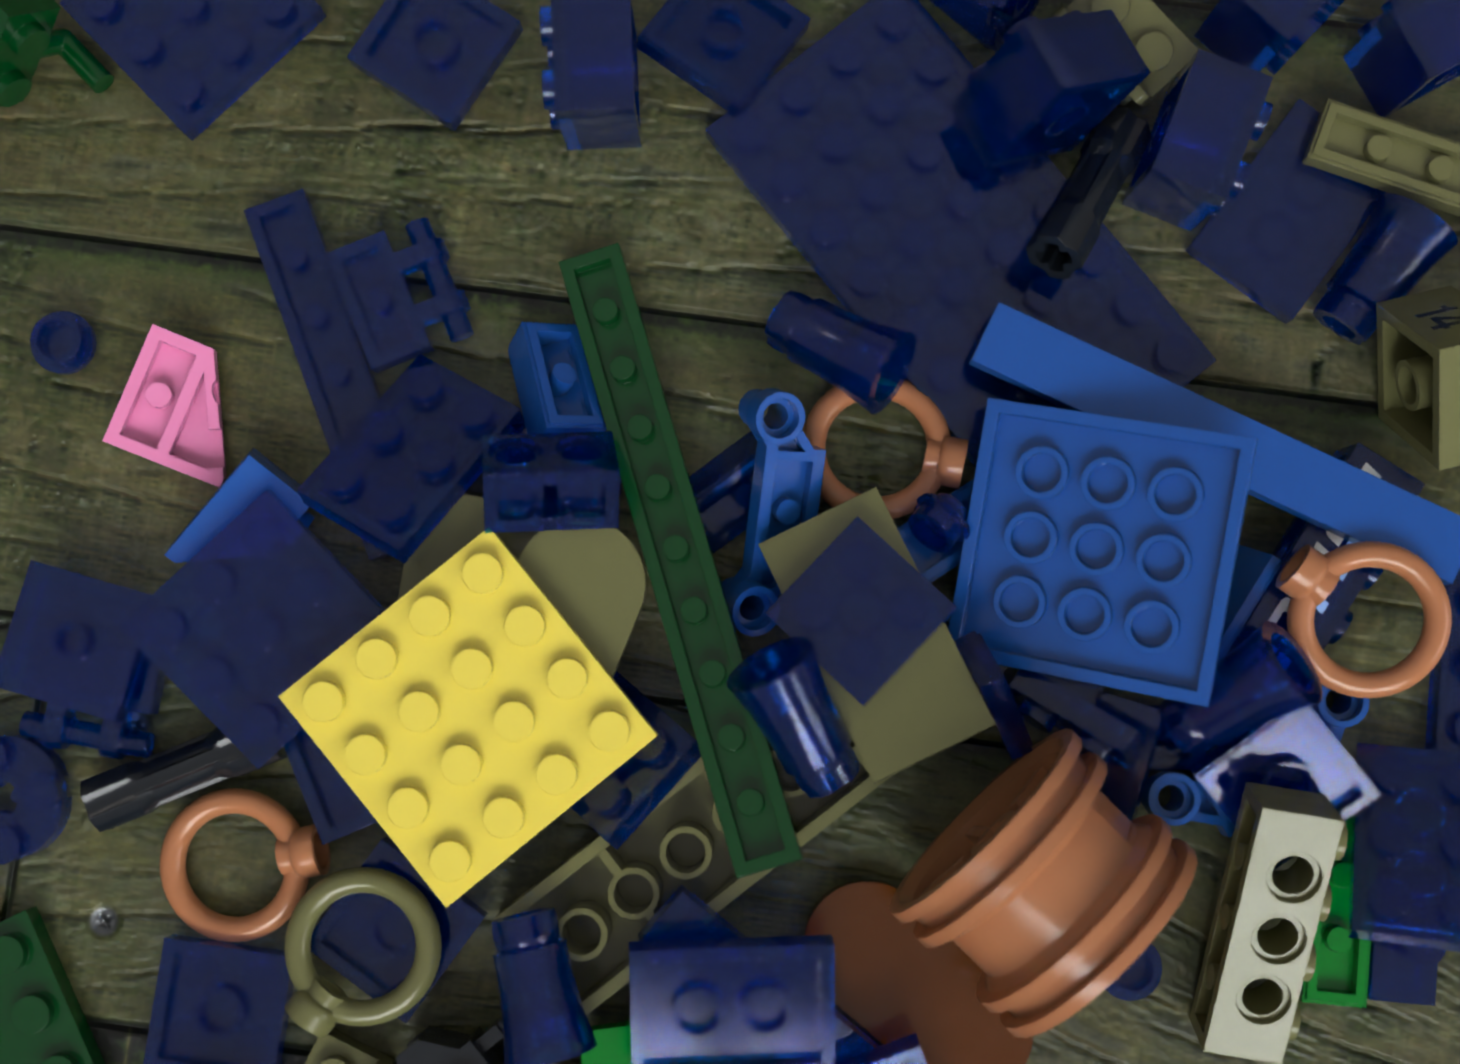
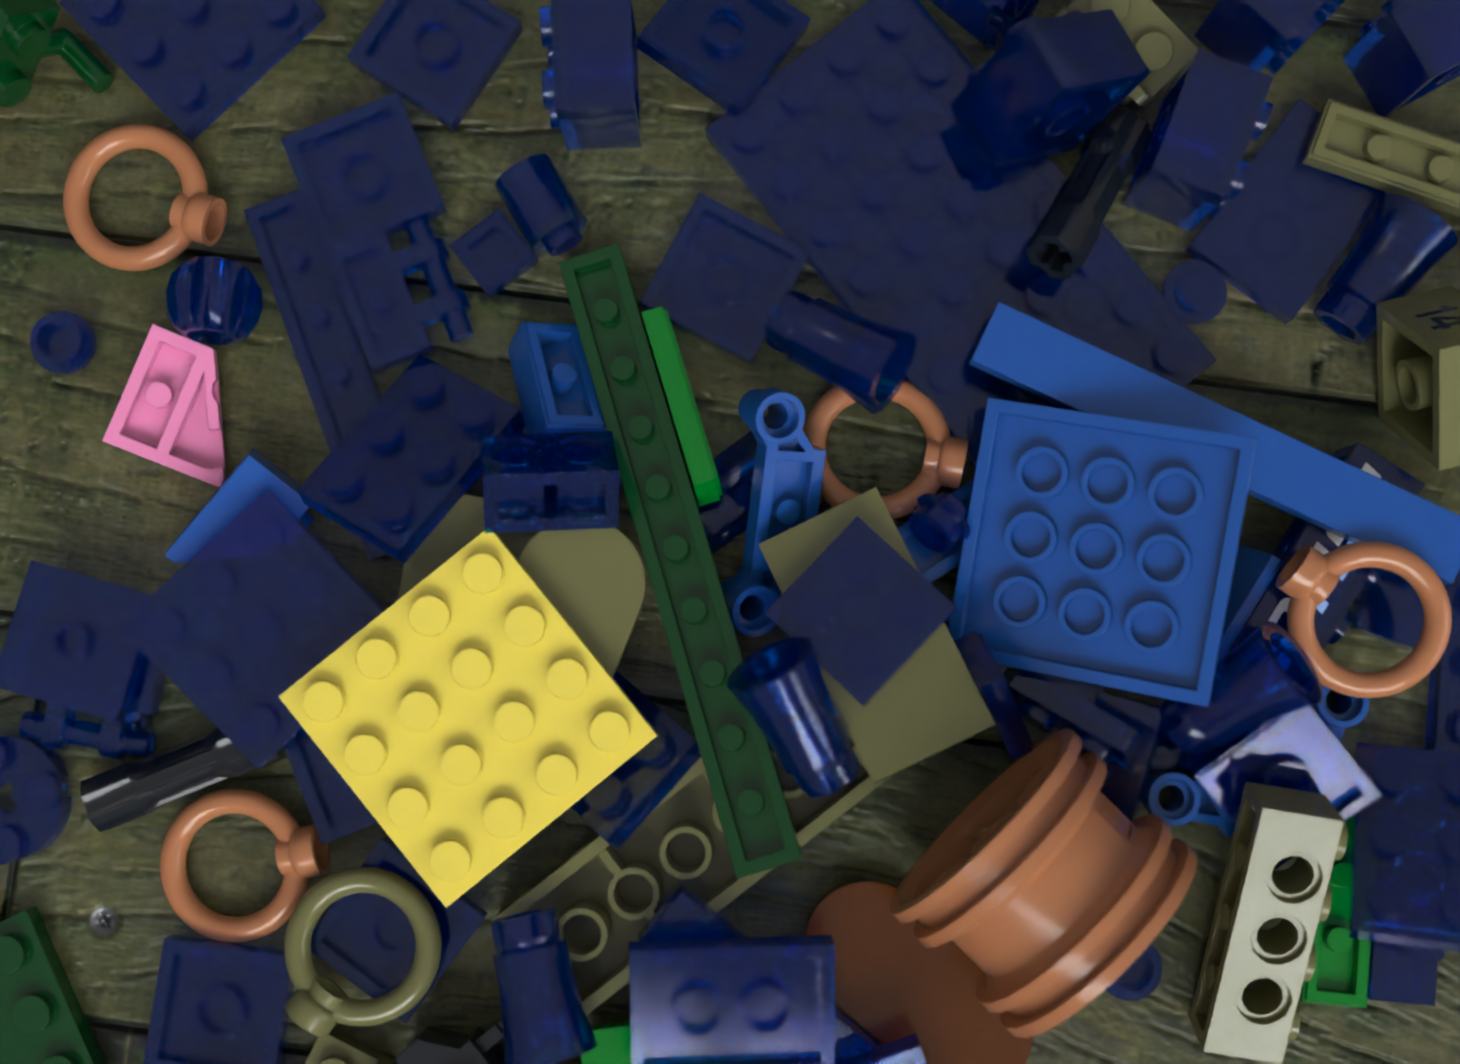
(192, 217): none -> nougat piece
(213, 300): none -> clear blue piece
(363, 173): none -> clear blue plate
(494, 253): none -> clear blue tile
(542, 205): none -> clear blue brick
(682, 406): none -> green tile
(725, 277): none -> clear blue plate
(1195, 291): none -> clear blue plate
(1390, 611): none -> clear blue tile

